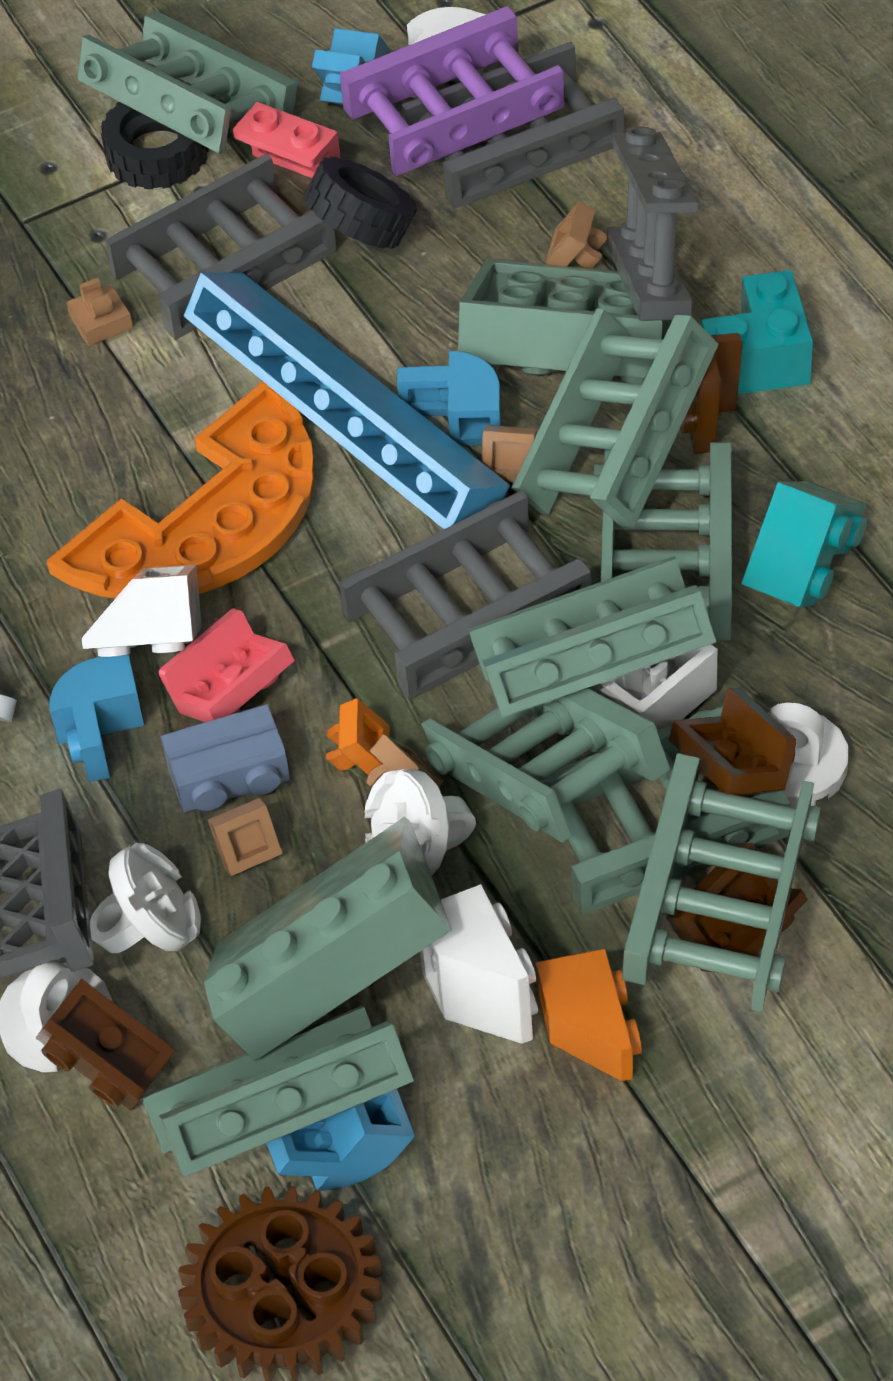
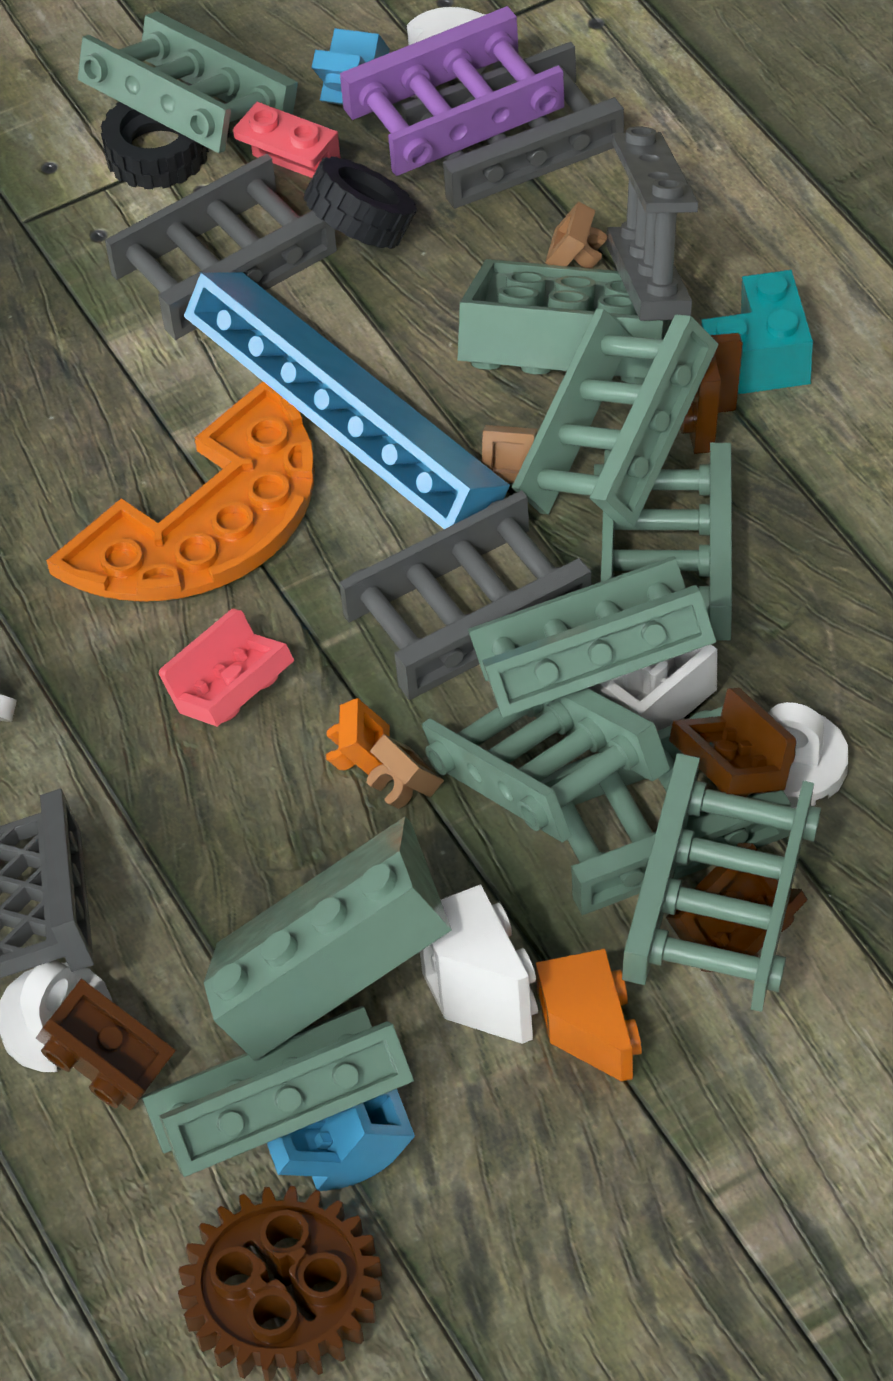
(91, 702): dark azure brick -> none
(98, 312): medium nougat tile -> none
(145, 903): white tile -> none
(153, 609): white slope -> none
(226, 759): sand blue brick -> none
(245, 836): medium nougat tile -> none
(436, 819): white tile -> none
(462, 391): dark azure brick -> none
(799, 539): teal brick -> none

